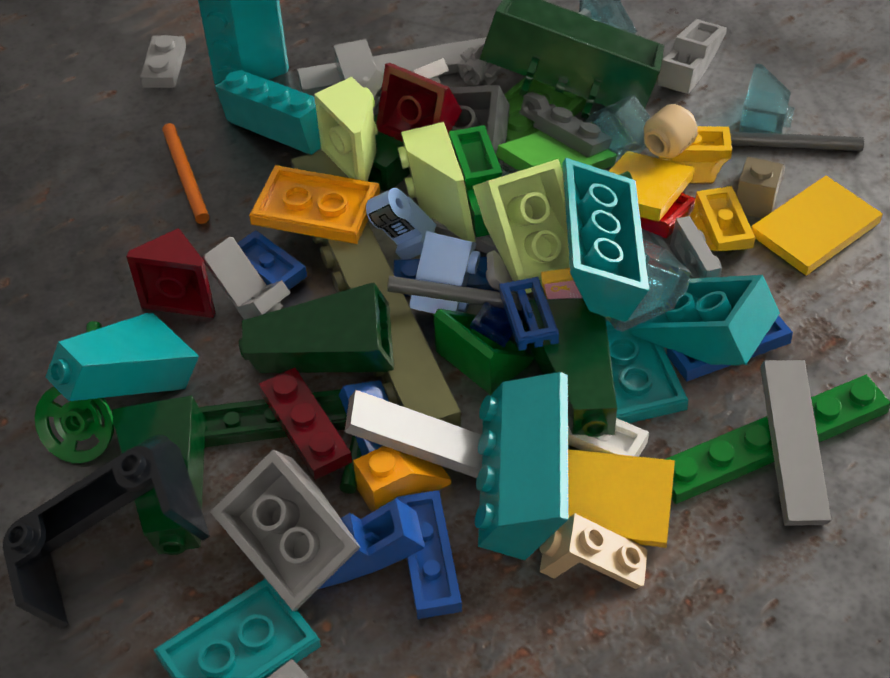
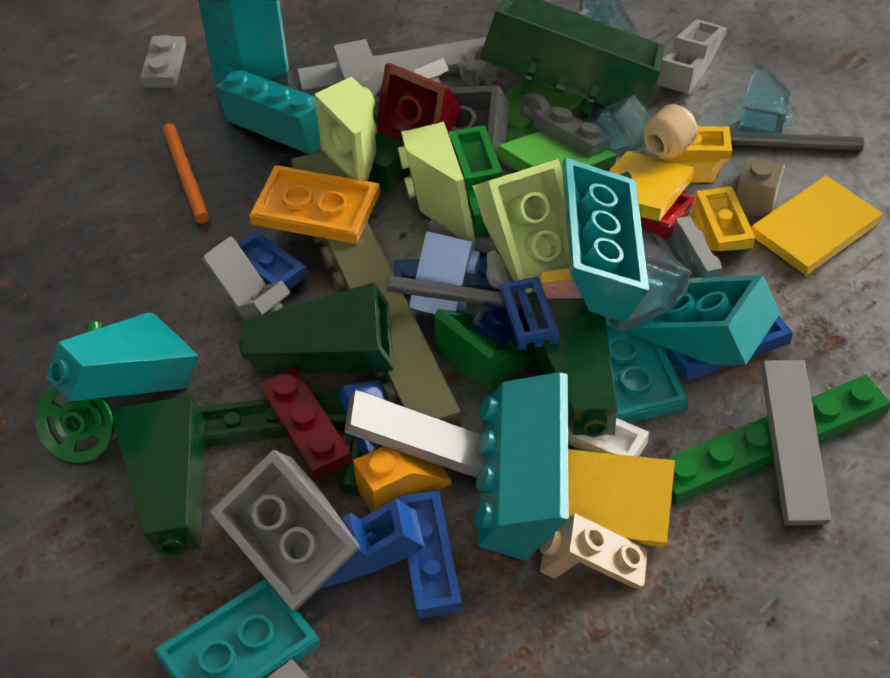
(33, 537): black windscreen -> none
(171, 276): dark red slope -> none
(400, 221): light blue leg -> none

